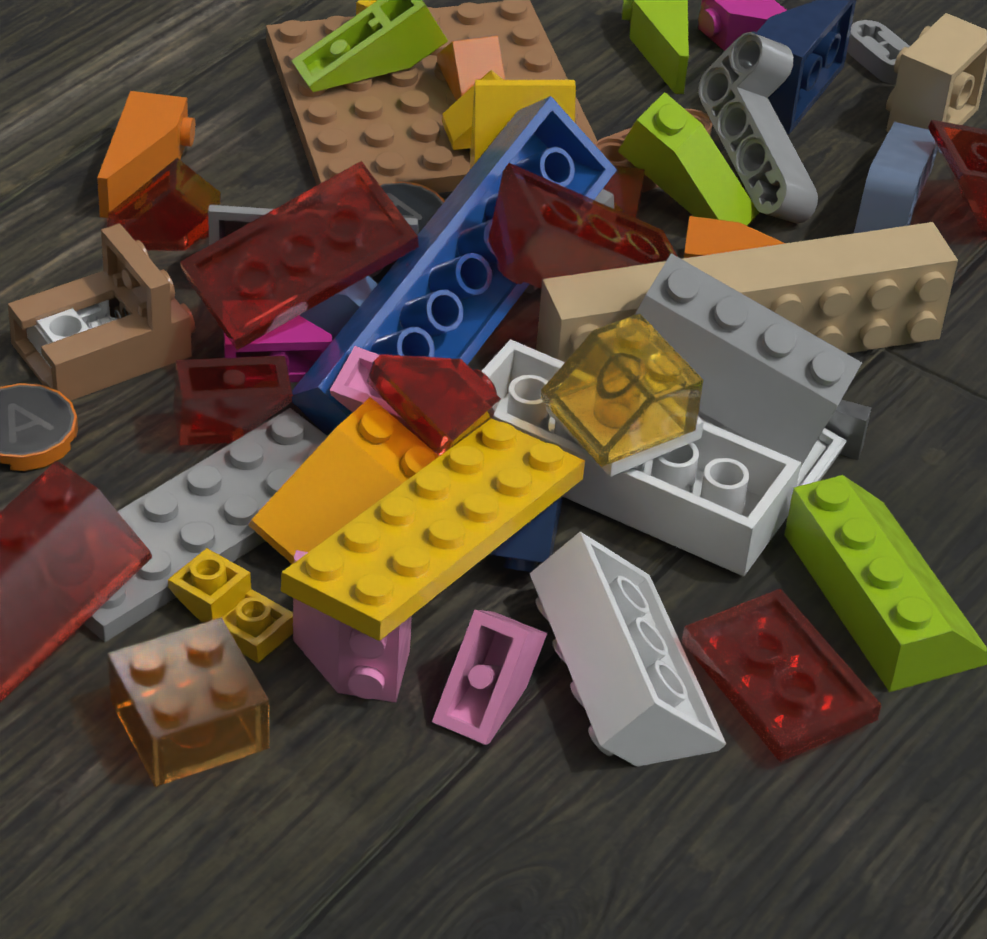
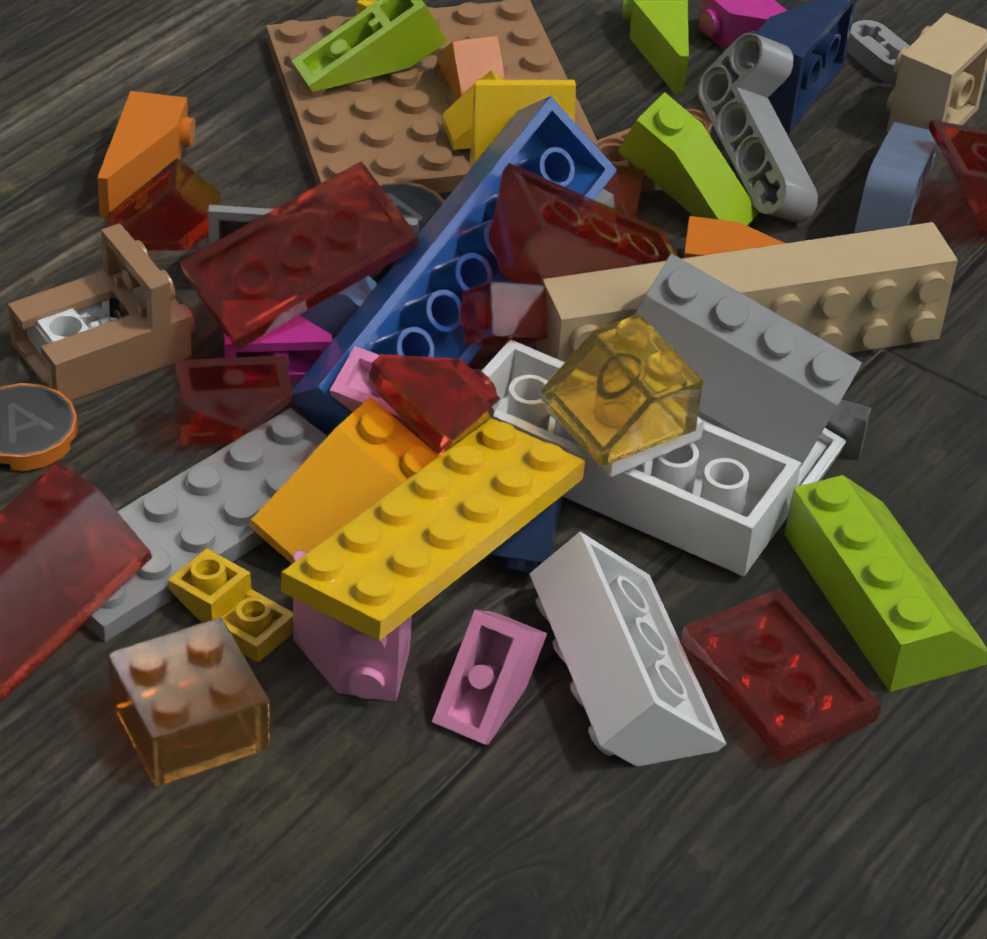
(504, 312): none -> clear red brick

